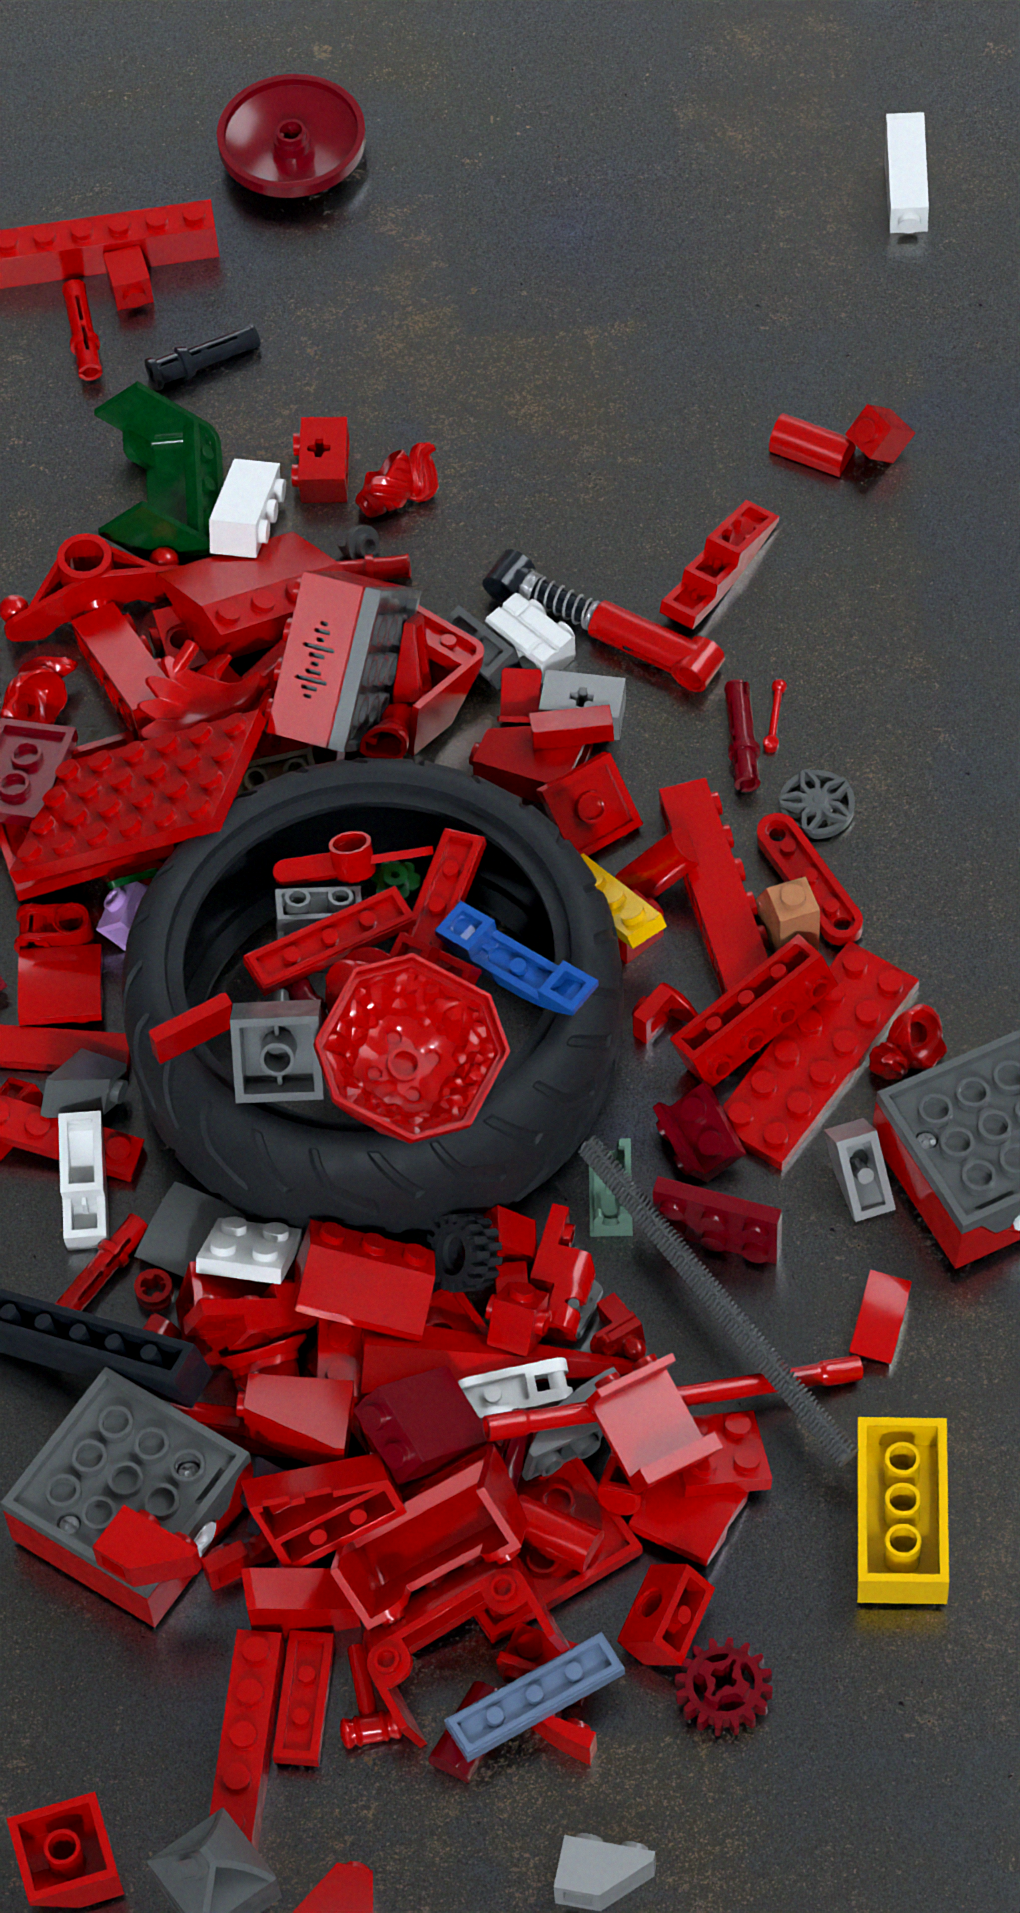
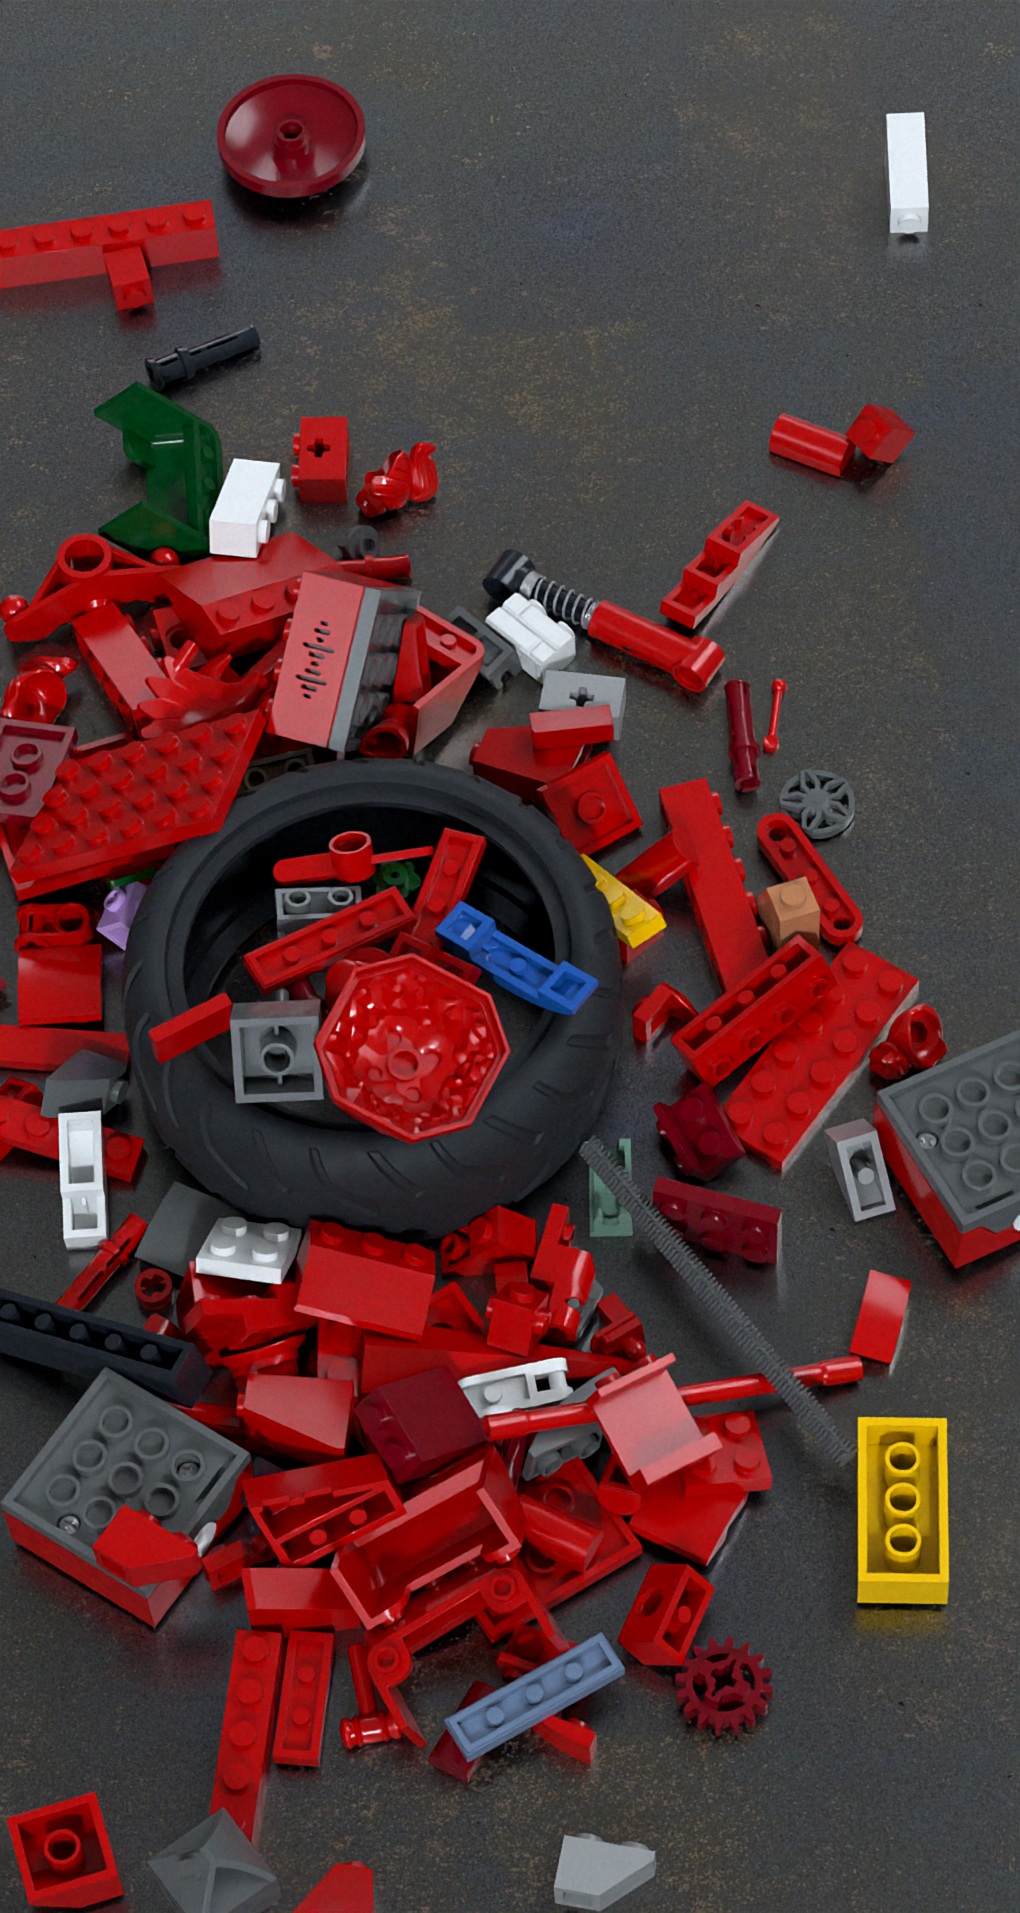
(87, 359): red pin -> none
(480, 1252): black tyre -> none
(519, 694): red bracket -> none

